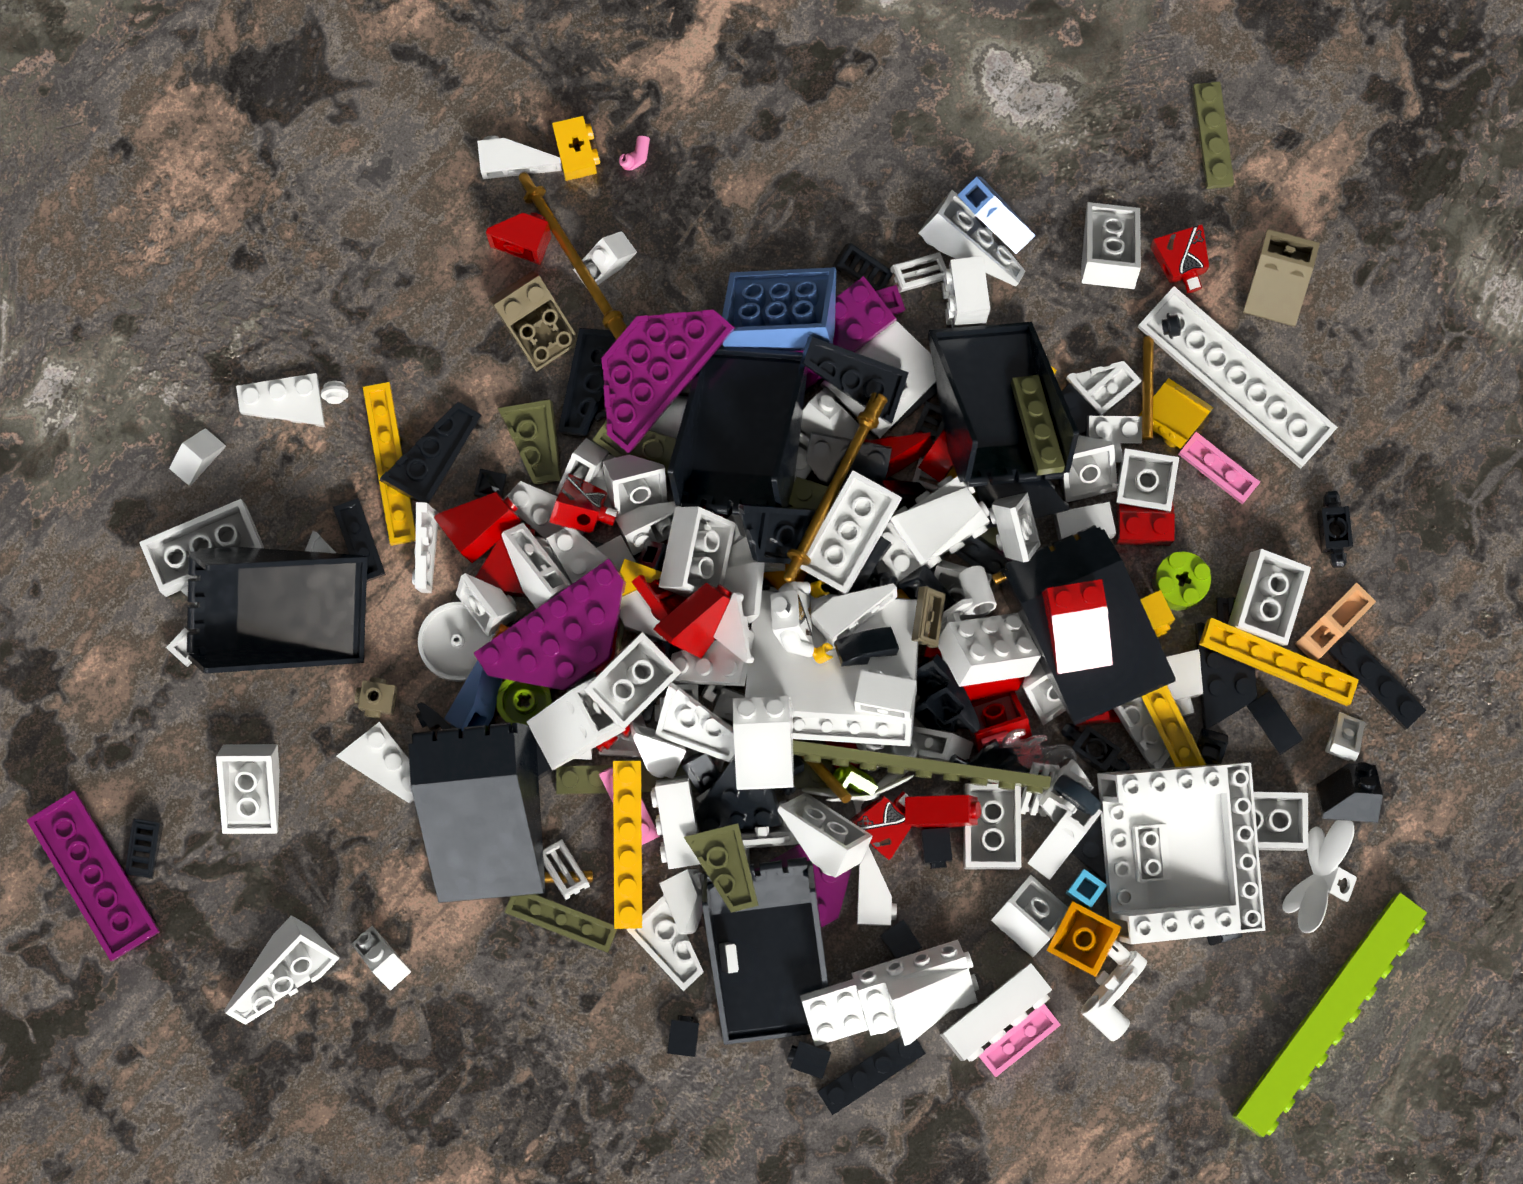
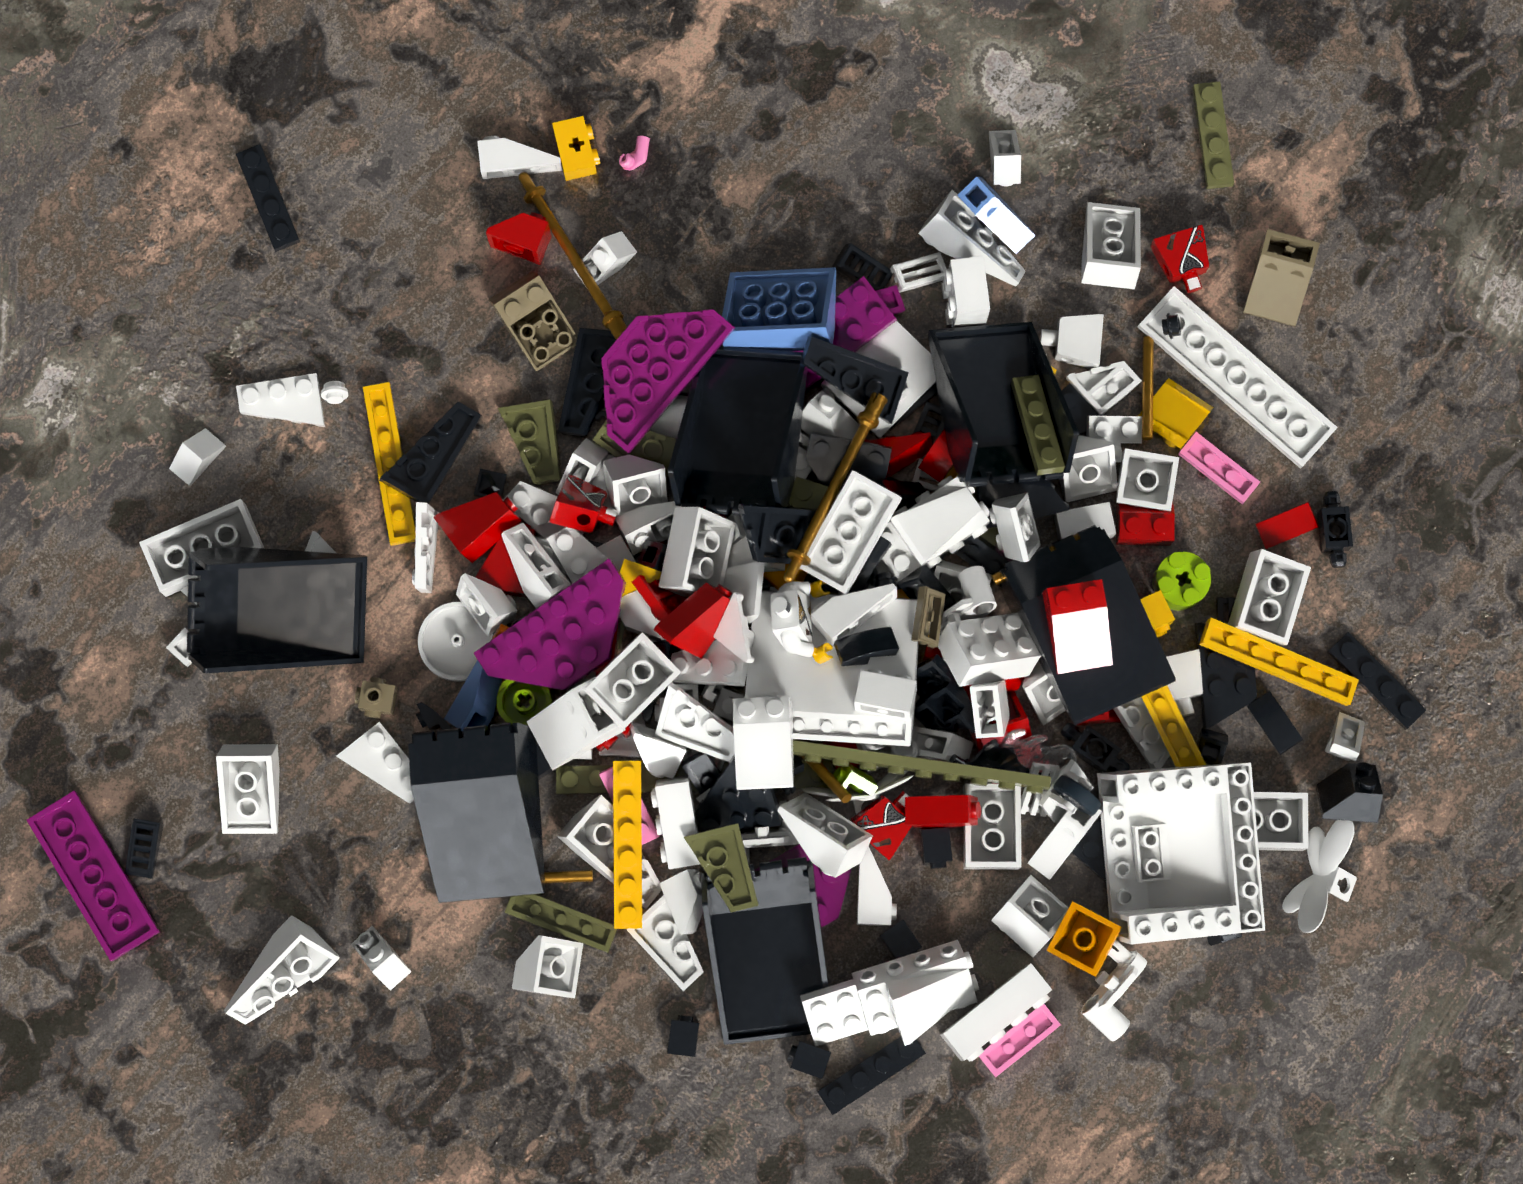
(267, 197): none -> black plate
(359, 536): black plate -> none
(549, 967): none -> white slope
(574, 888): white tile -> none
(592, 839): none -> white wedge
(728, 957): white tile -> none
(990, 704): none -> white torso
(1005, 157): none -> white slope
(1076, 340): none -> white torso
(1086, 889): medium azure brick -> none
(1287, 525): none -> red slope
(1330, 1014): lime brick -> none
(1335, 622): light nougat slope -> none

